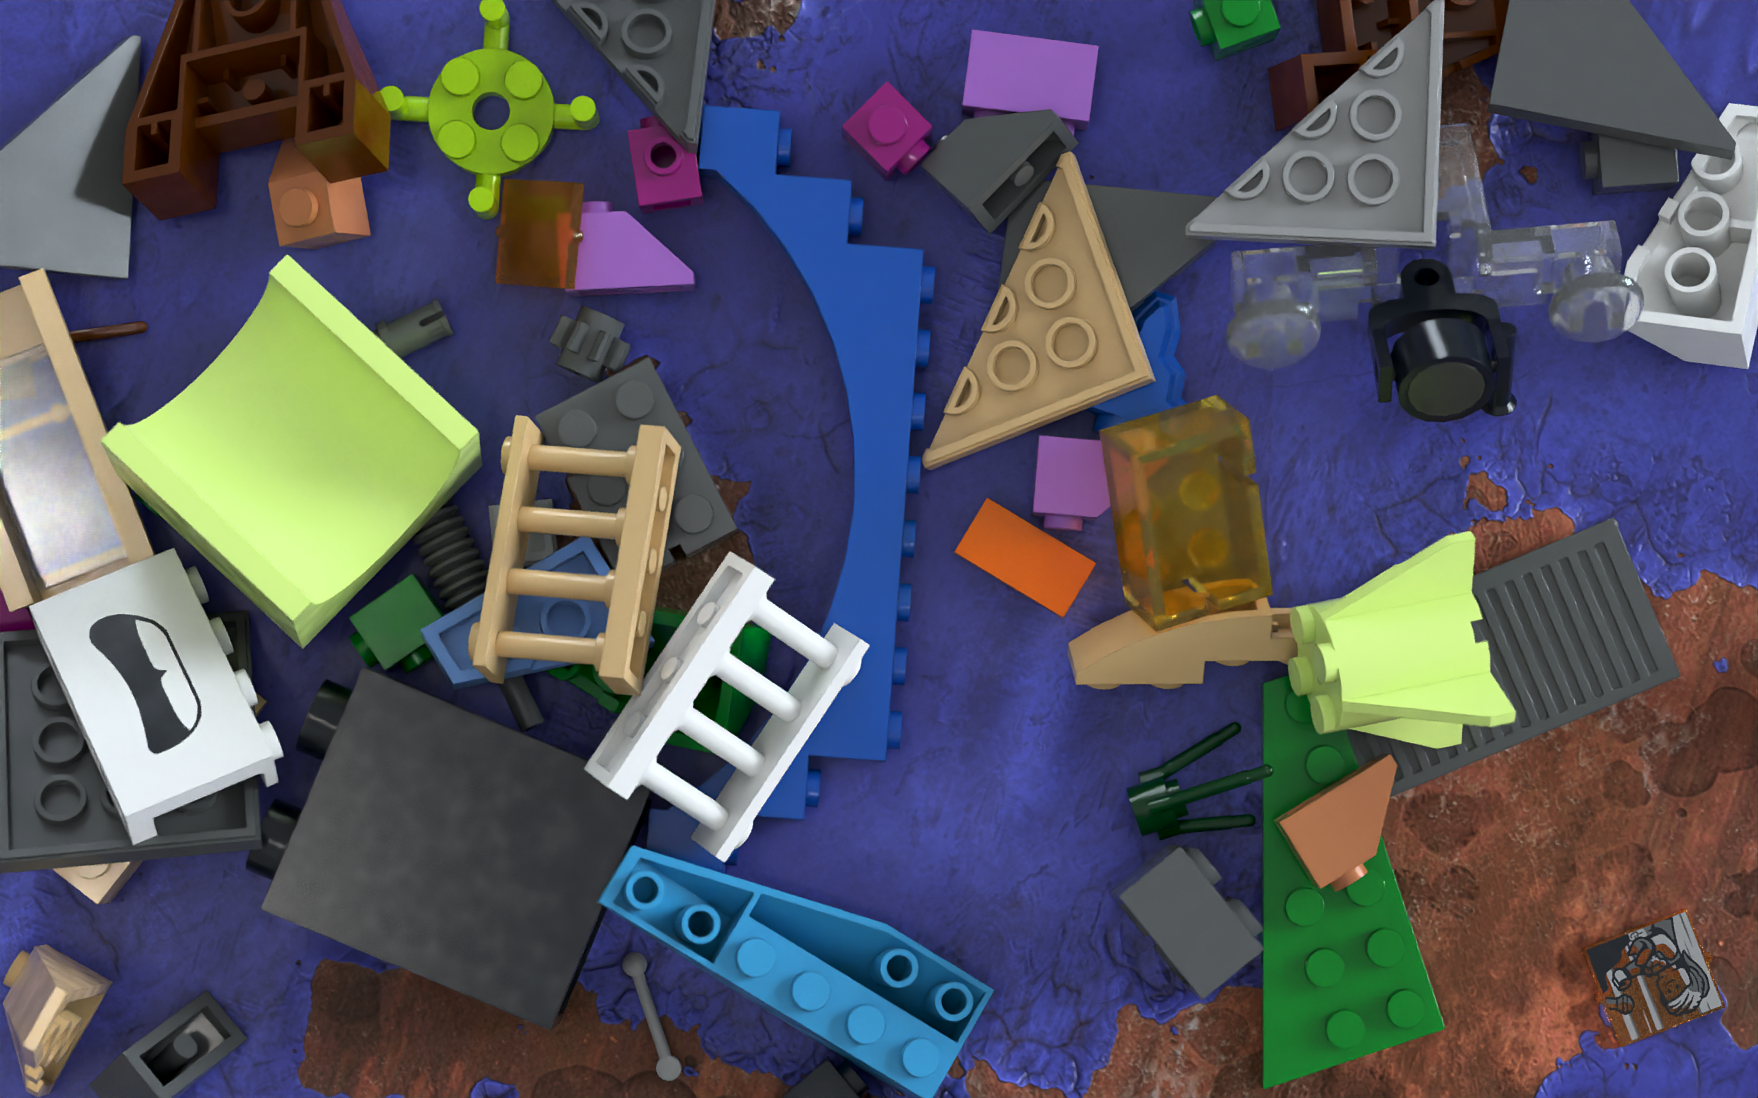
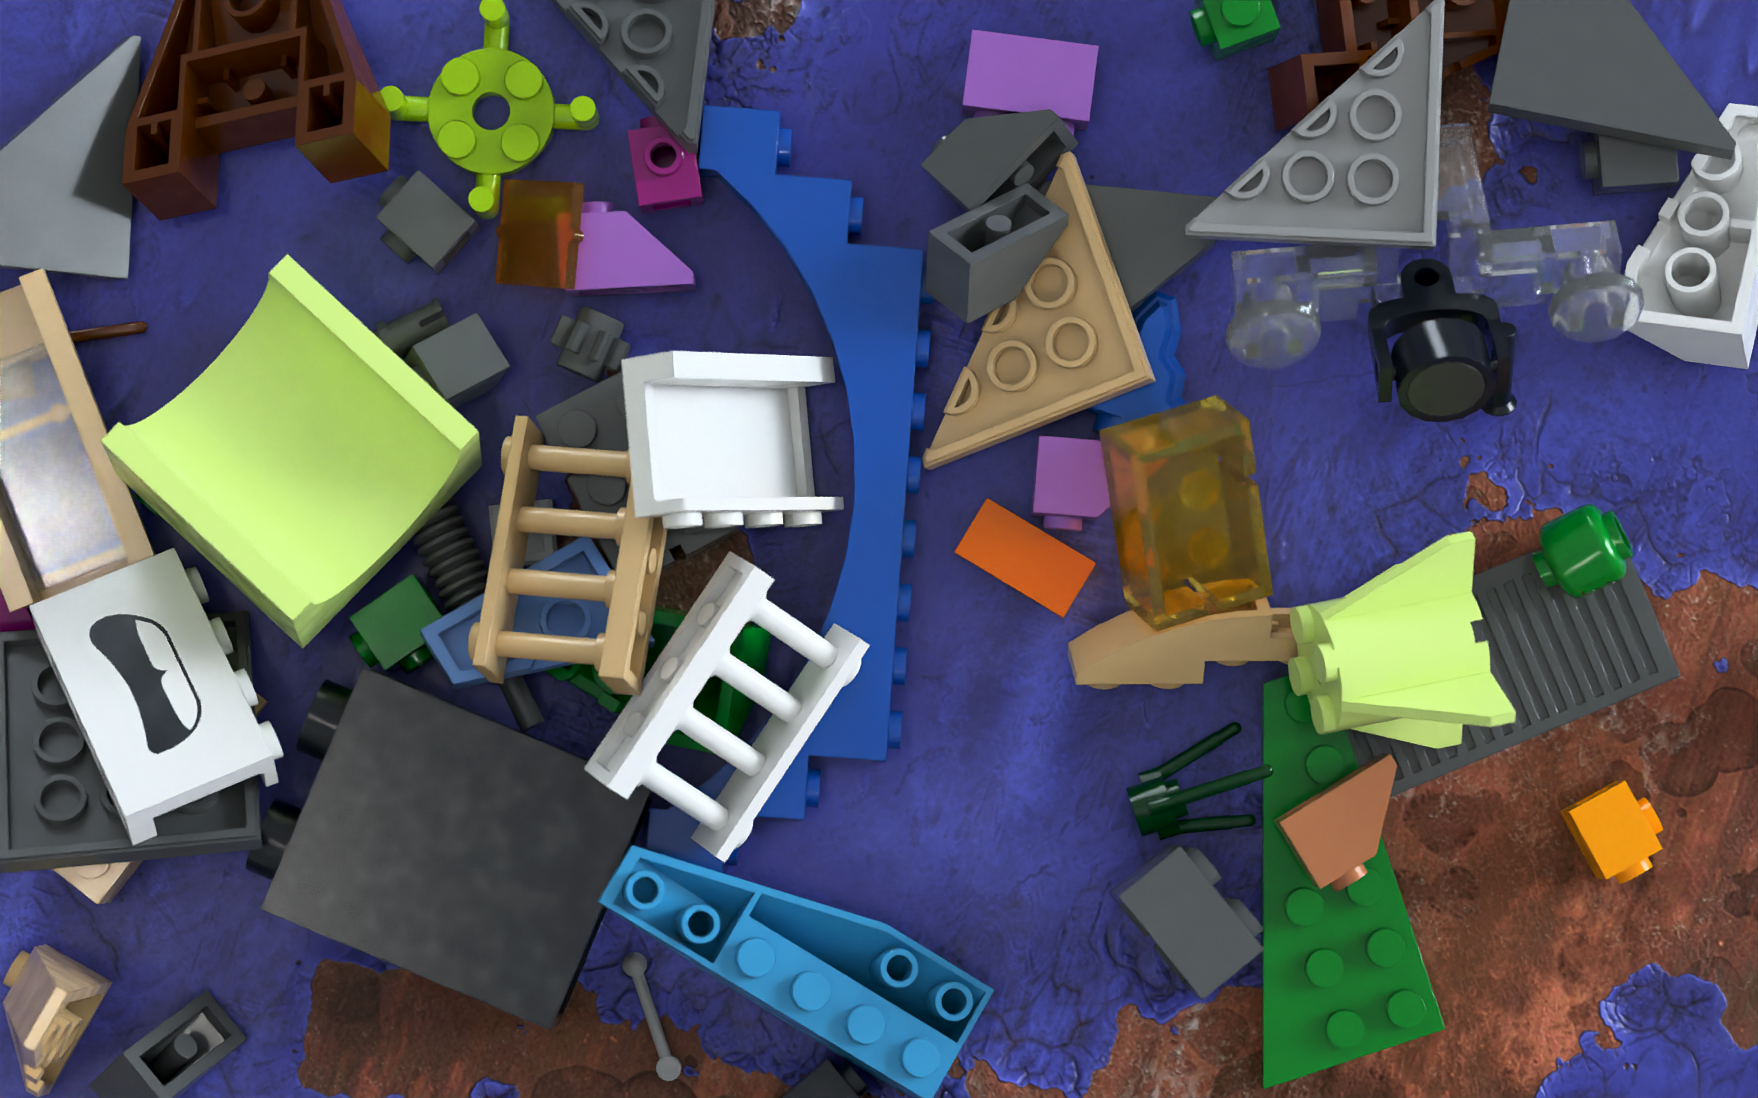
(310, 208): nougat slope -> none
(424, 222): none -> dark grey brick
(459, 361): none -> dark grey brick
(723, 438): none -> white panel
(889, 133): magenta brick -> none
(991, 251): none -> dark grey slope
(1582, 551): none -> green head
(1614, 831): none -> light orange brick
(1653, 977): piece -> none

